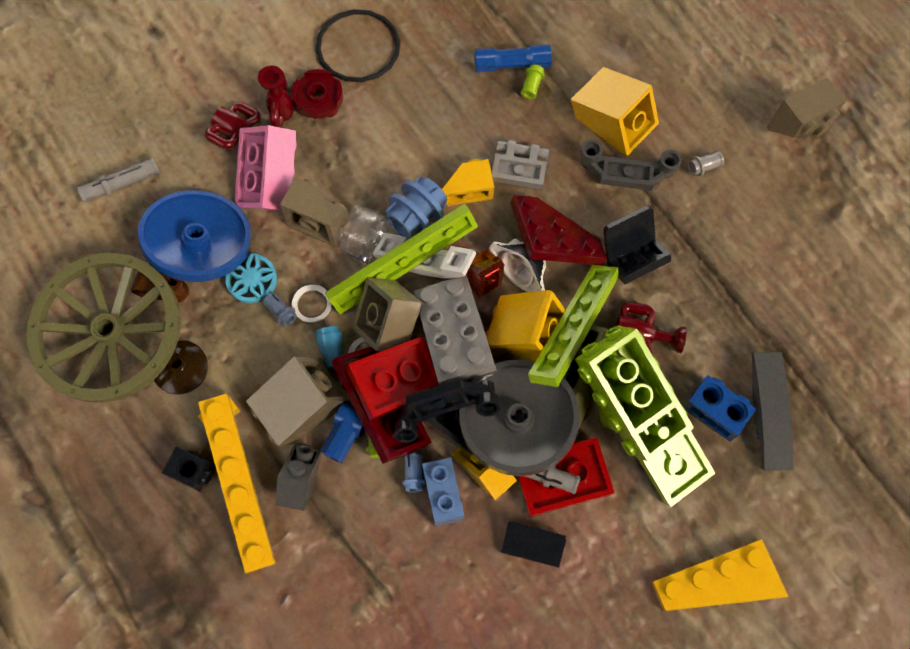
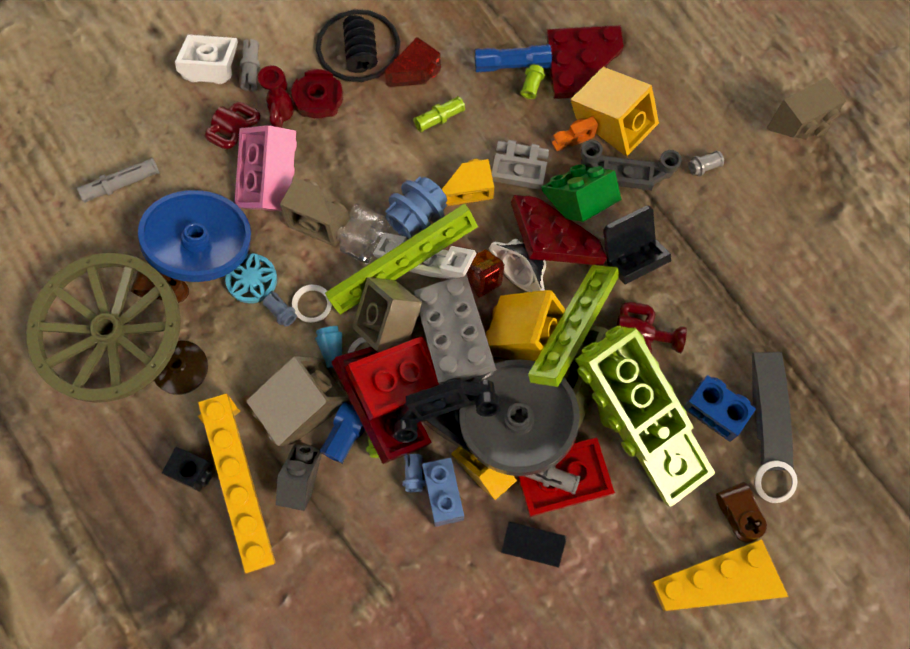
(206, 58): none -> white slope
(249, 65): none -> light grey pin
(359, 44): none -> black piece
(414, 65): none -> clear red slope
(439, 114): none -> lime pin
(579, 132): none -> orange plate
(580, 55): none -> dark red plate
(583, 191): none -> green slope
(741, 509): none -> reddish brown piece
(758, 477): none -> white piece

